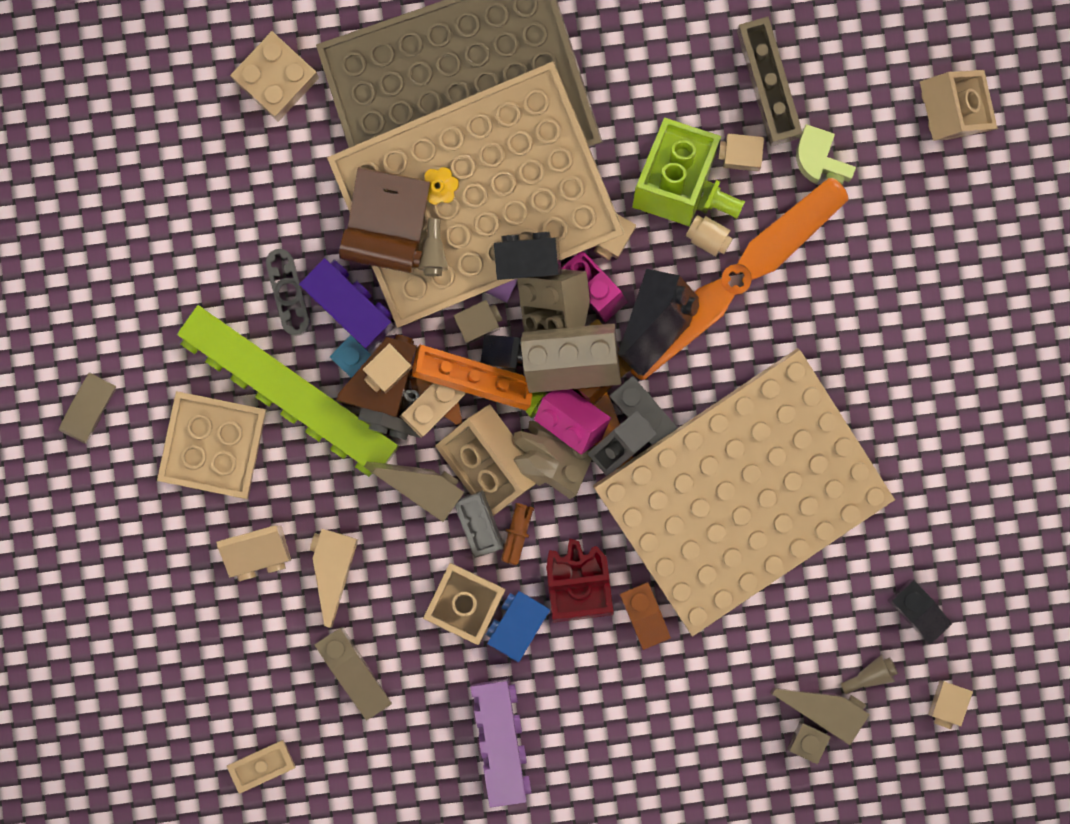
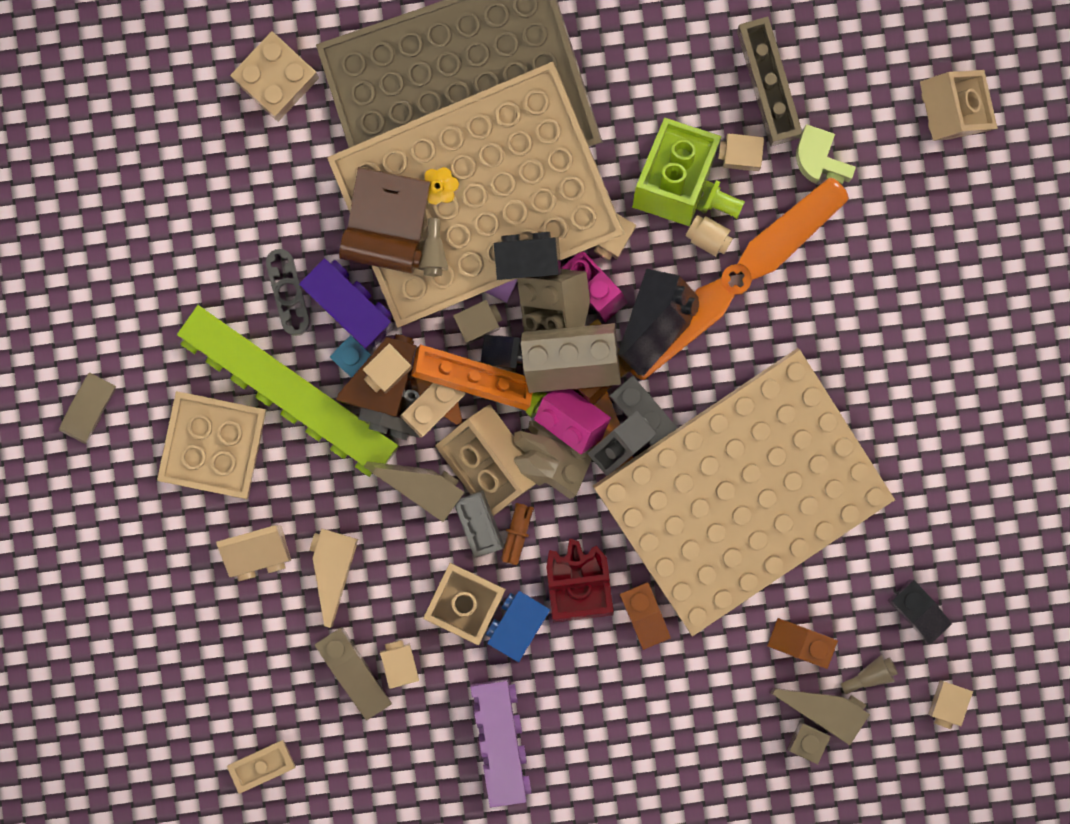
(399, 664): none -> tan brick
(802, 643): none -> dark orange slope

